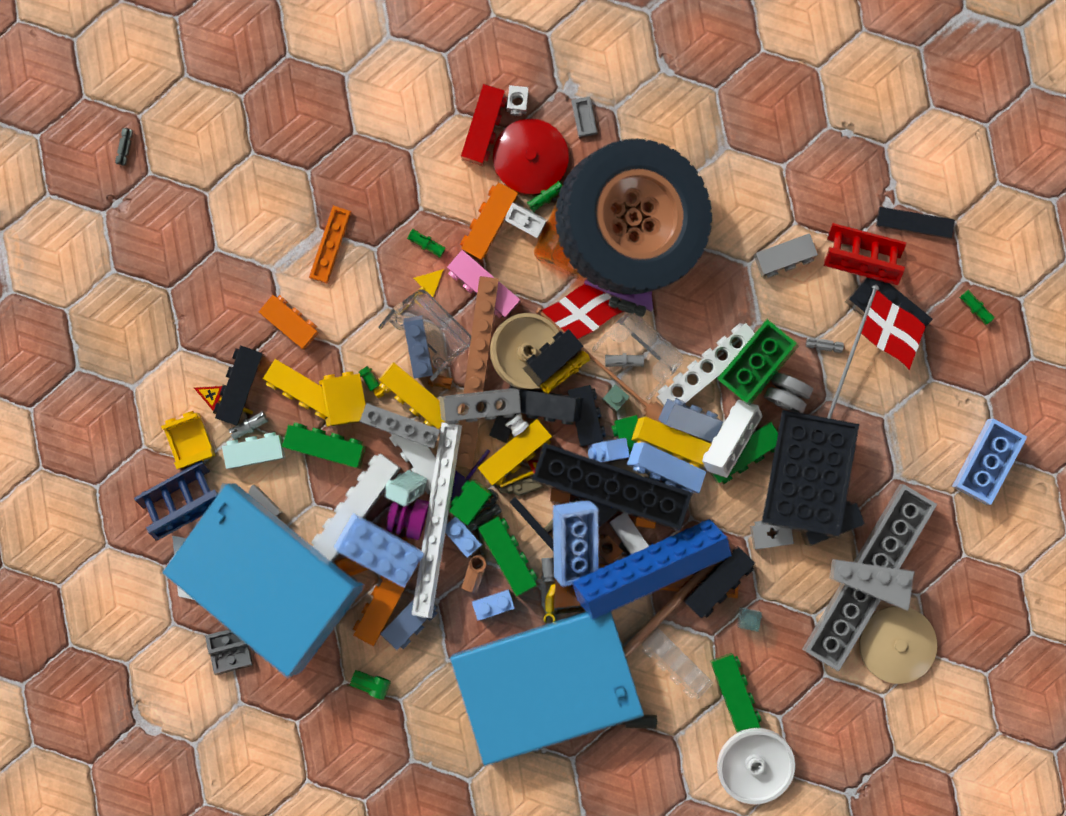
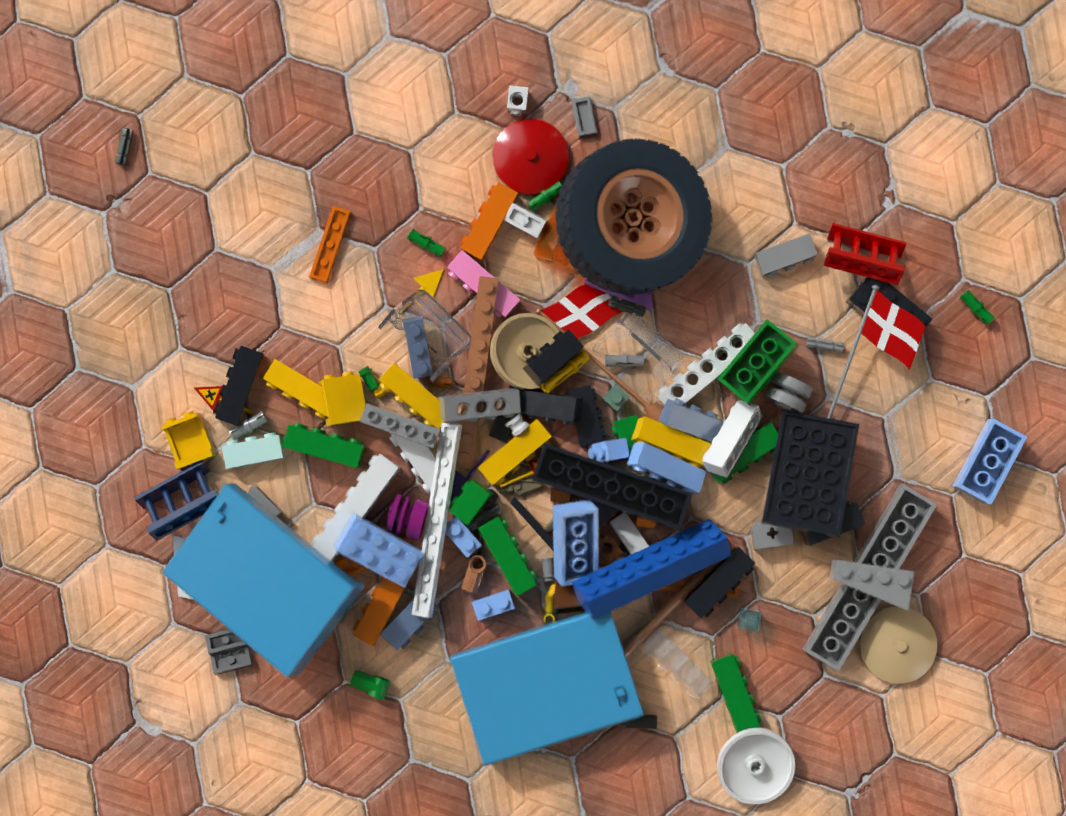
(289, 321): orange brick -> none
(405, 487): light aqua brick -> none
(483, 125): red brick -> none
(915, 222): black tile -> none

